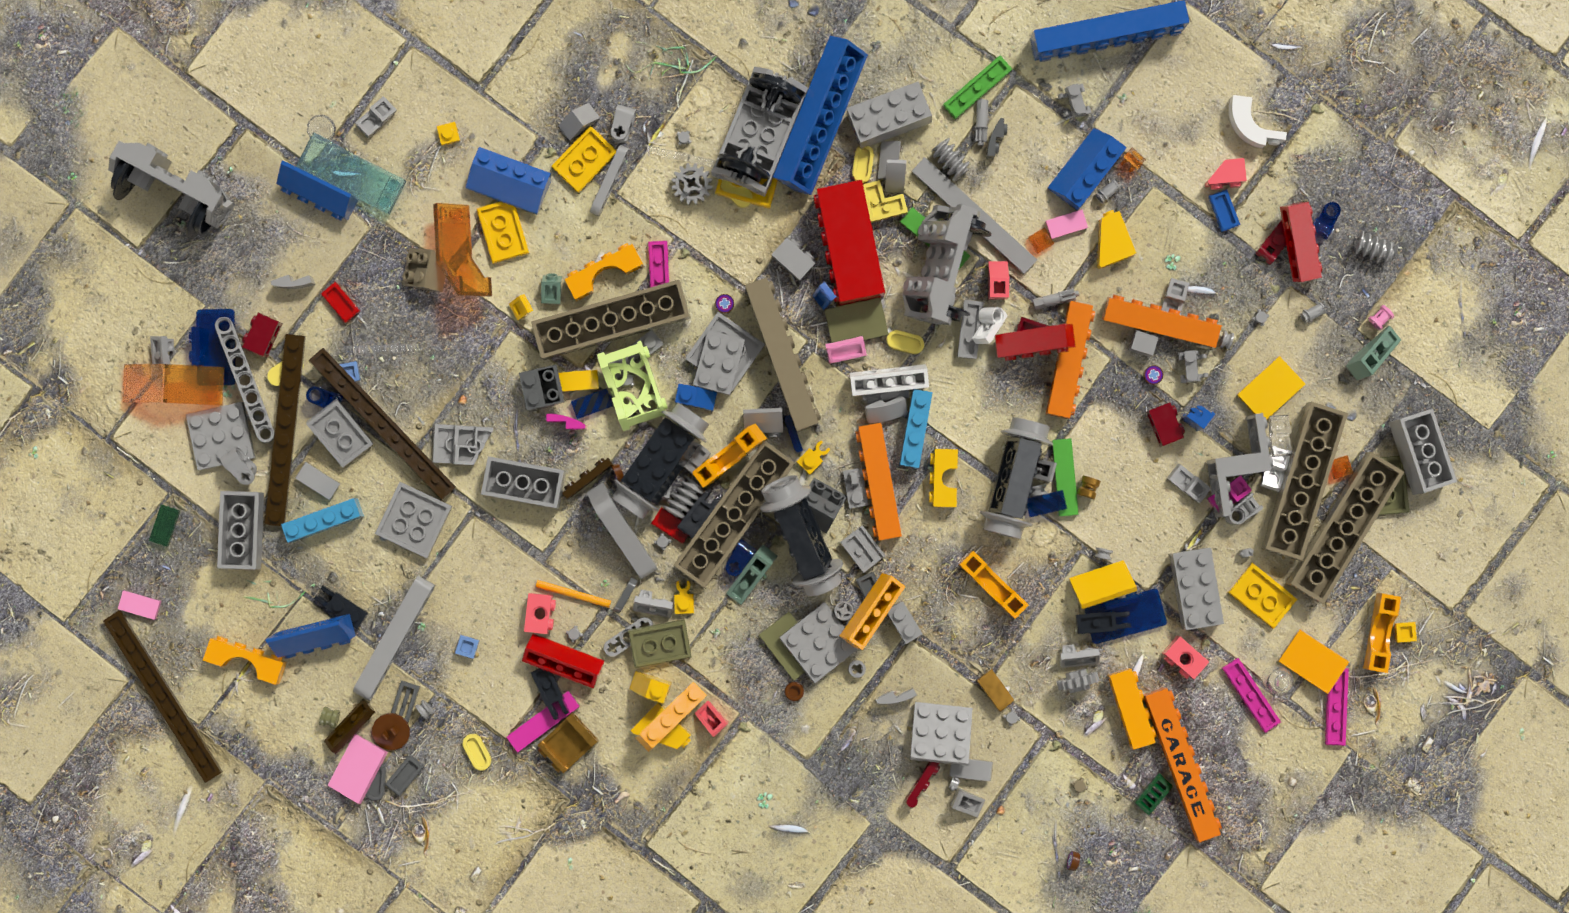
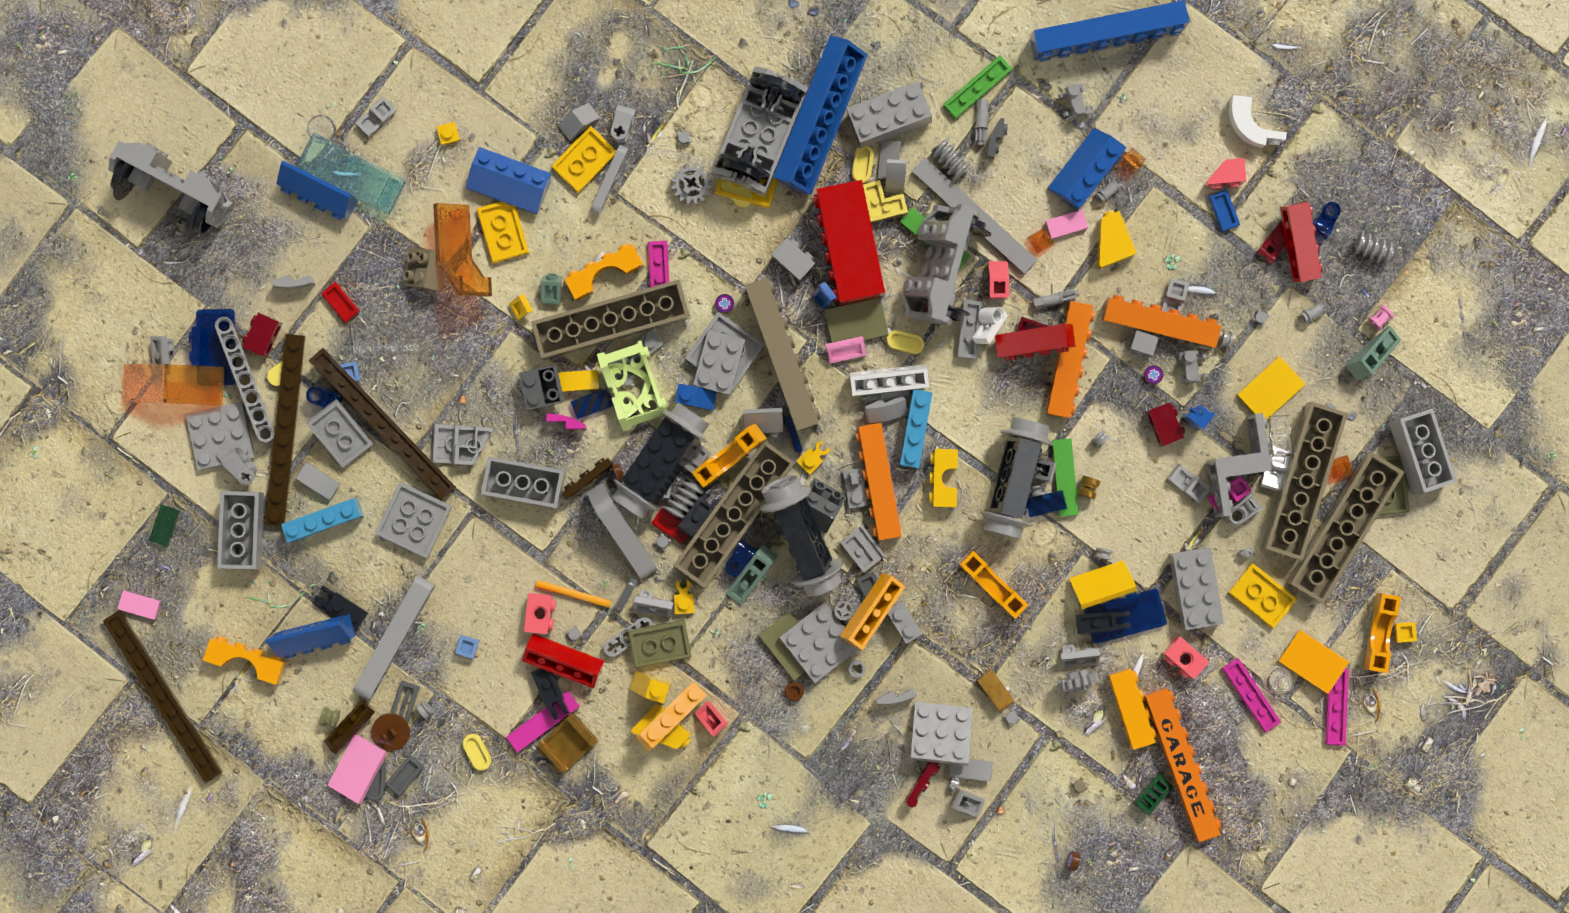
(1100, 438): none -> light grey bush

